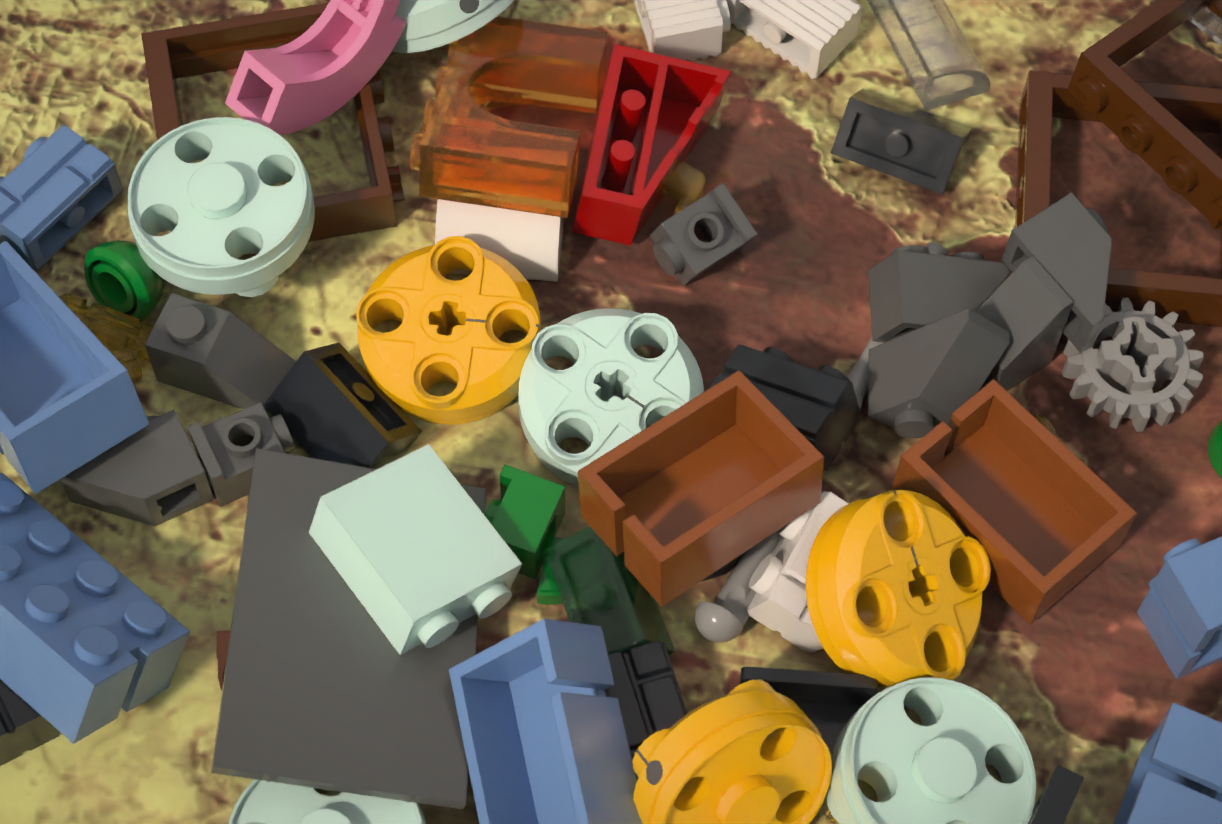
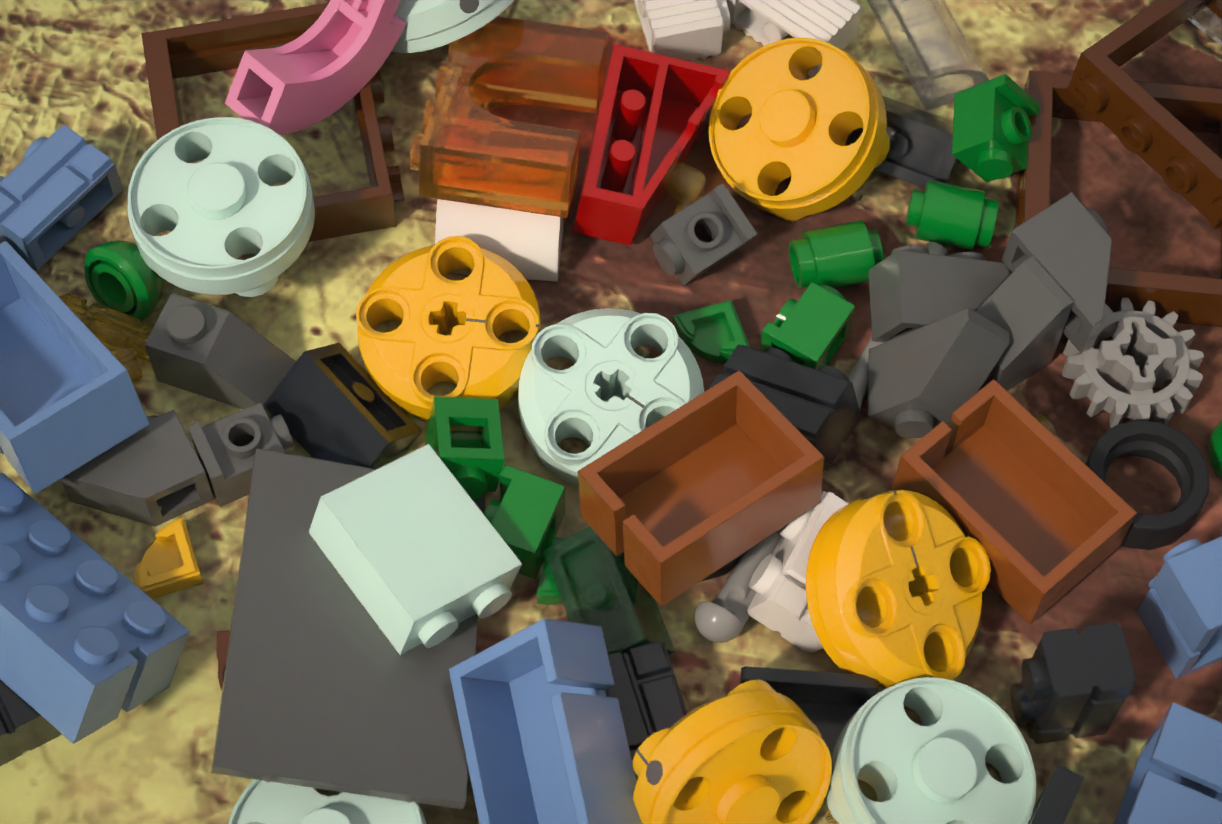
(168, 562): none -> yellow tile
(471, 456): none -> green brick
(711, 331): none -> green tile
(798, 127): none -> yellow piece
(812, 327): none -> green brick
(835, 255): none -> green brick
(952, 215): none -> green brick
(993, 127): none -> green brick
(1073, 683): none -> black brick
(1178, 456): none -> black tyre

